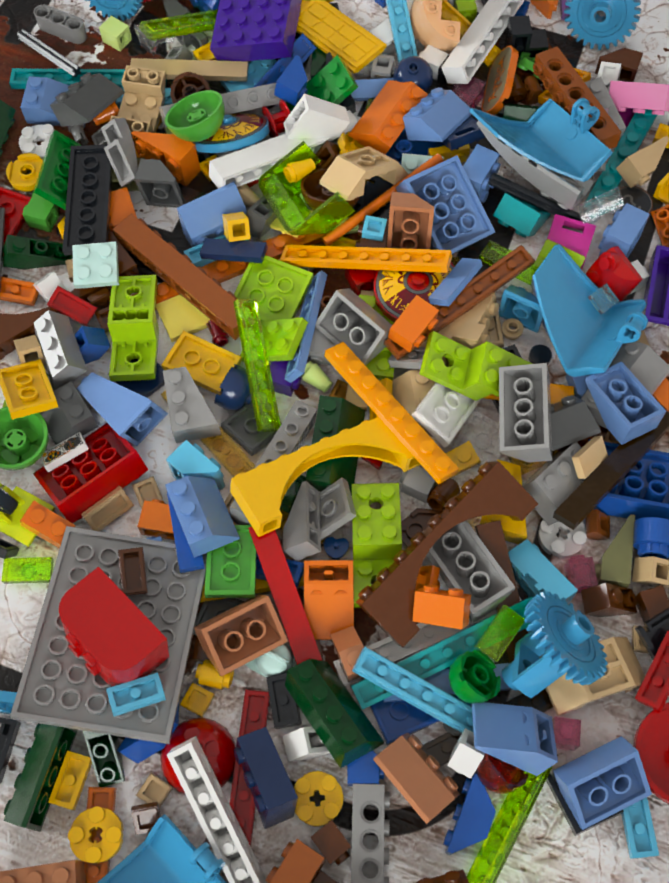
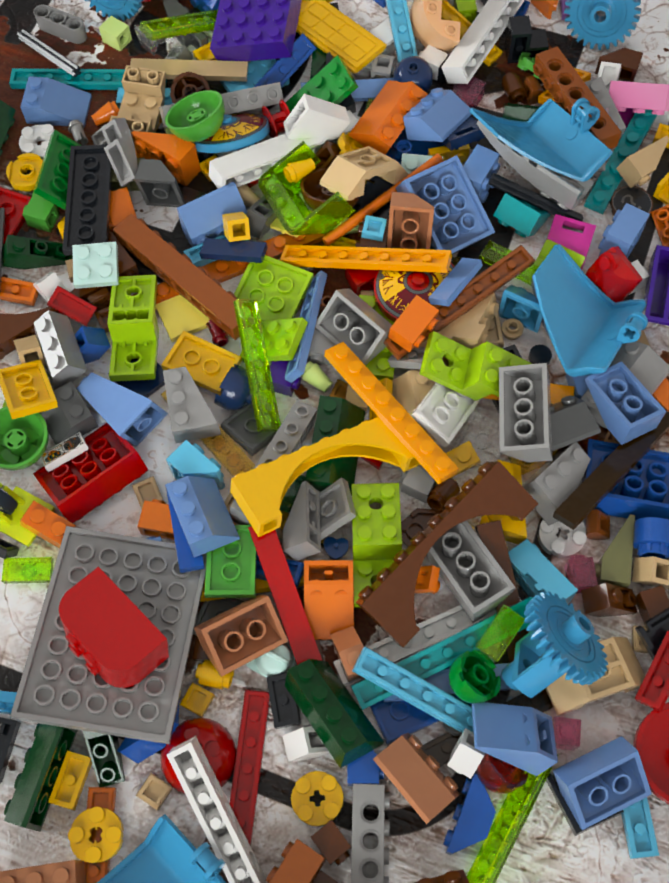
(85, 99): dark grey slope -> none
(107, 509): tan tile -> none
(132, 571): reddish brown tile -> none
(135, 694): medium azure plate -> none
(145, 817): tile -> none
(266, 777): dark blue wedge -> none
(292, 82): blue slope -> none
(442, 607): orange brick -> none
(500, 80): tile -> none
(589, 457): tan tile -> none
(603, 299): clear light blue tile -> none
(607, 202): clear plate -> none

